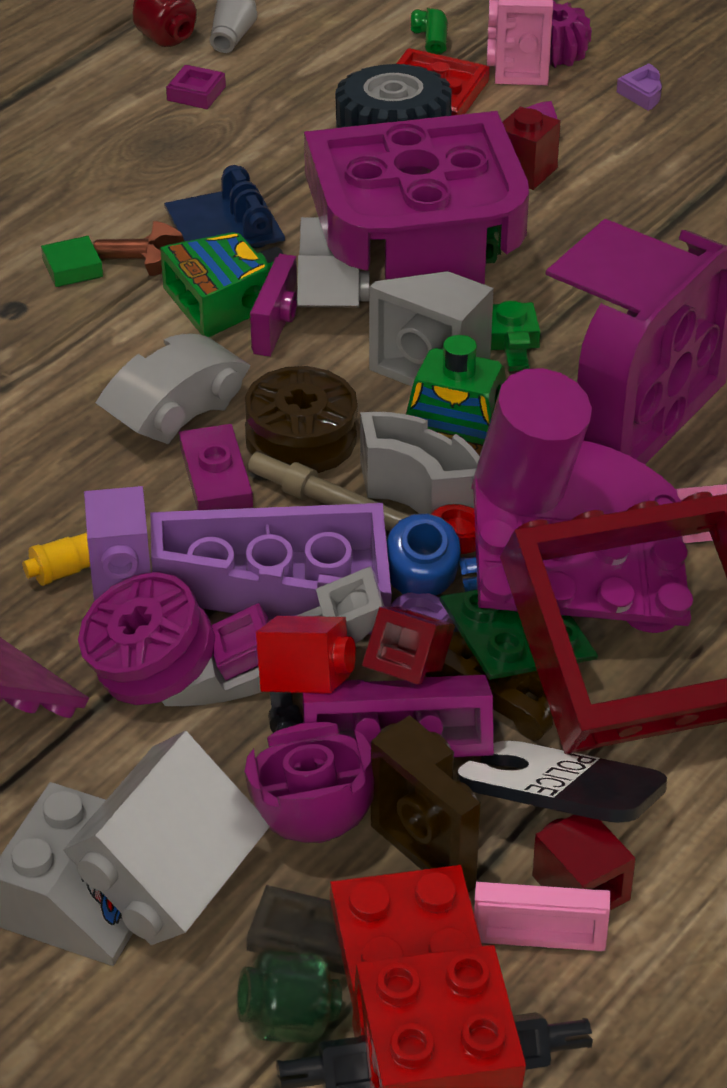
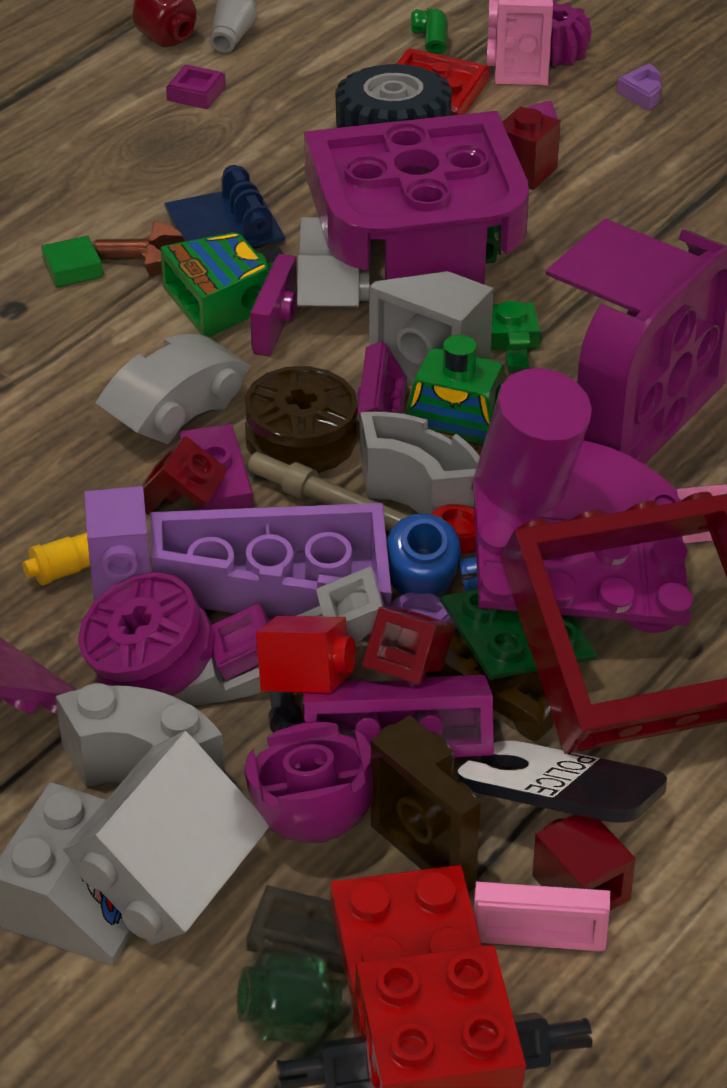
(115, 726): none -> light grey brick
(184, 471): none -> dark red bracket
(382, 382): none -> magenta plate

